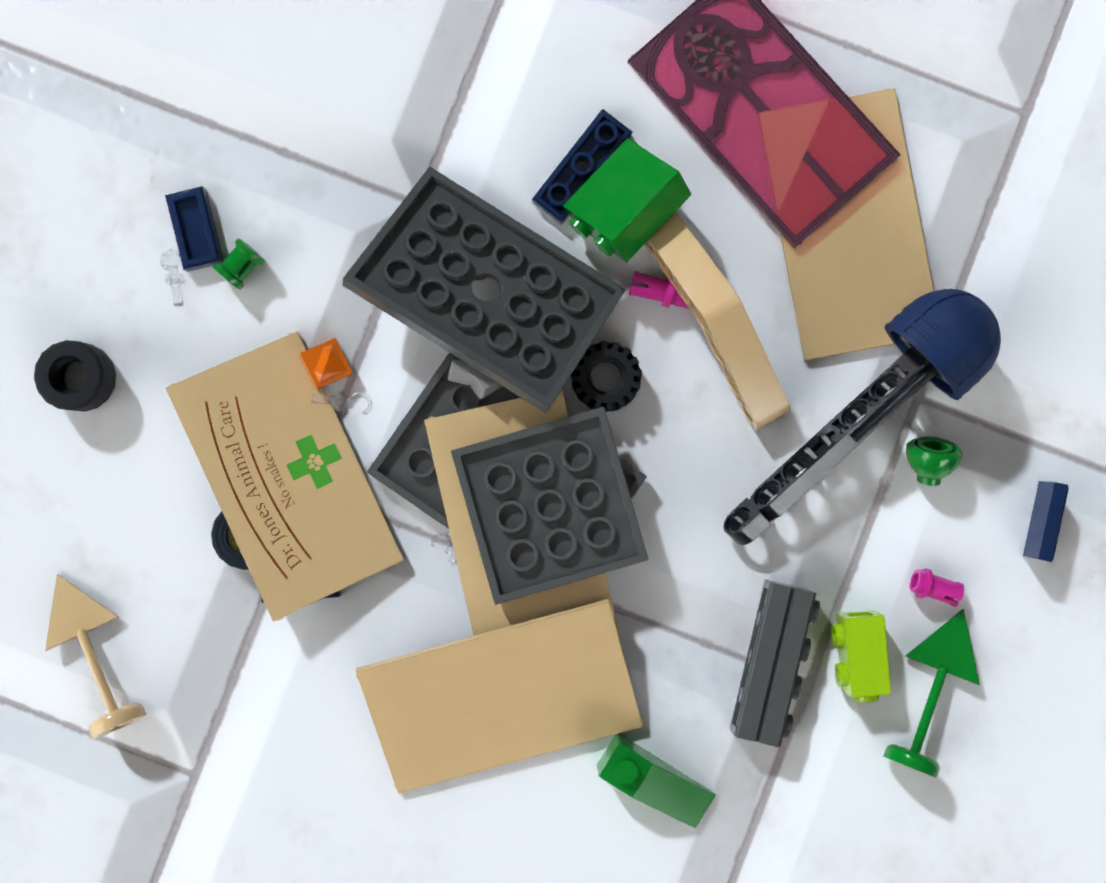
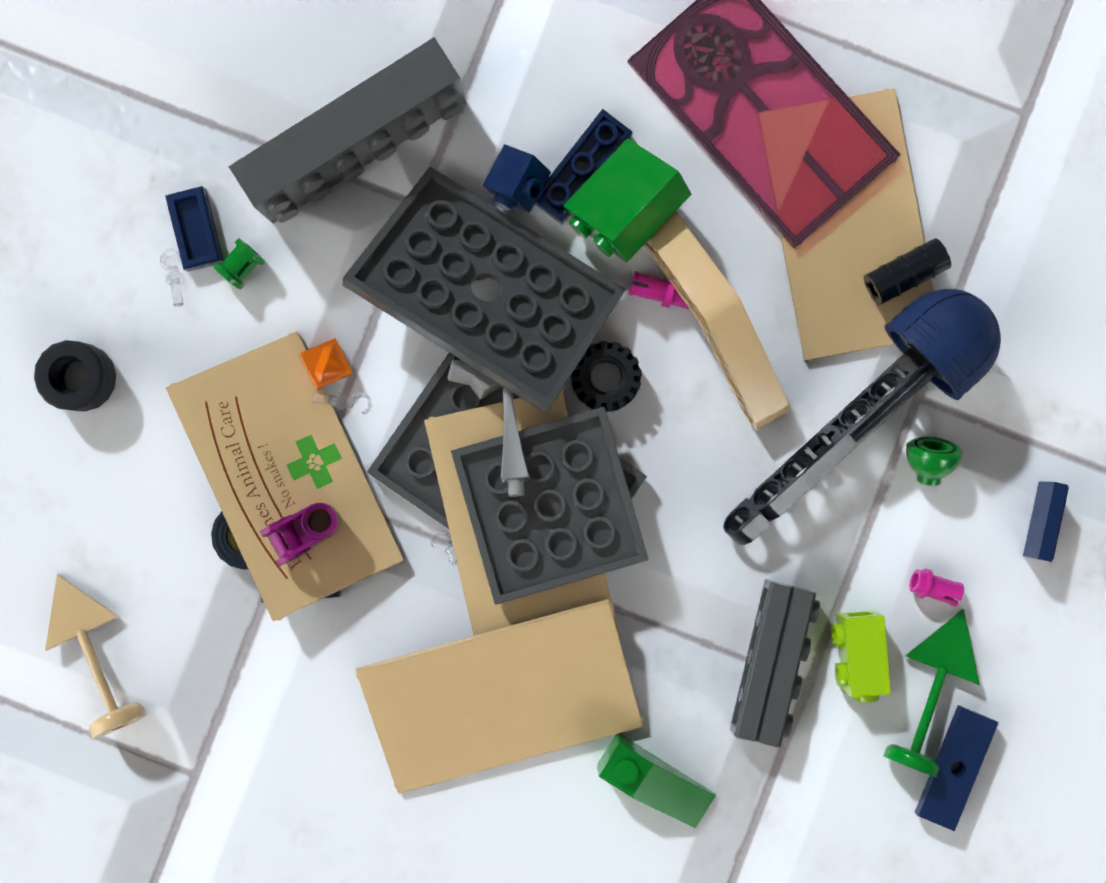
(299, 532): none -> magenta piece
(351, 133): none -> dark grey brick
(513, 467): none -> light grey piece
(516, 179): none -> dark blue brick
(907, 271): none -> black axle
(963, 743): none -> dark blue tile

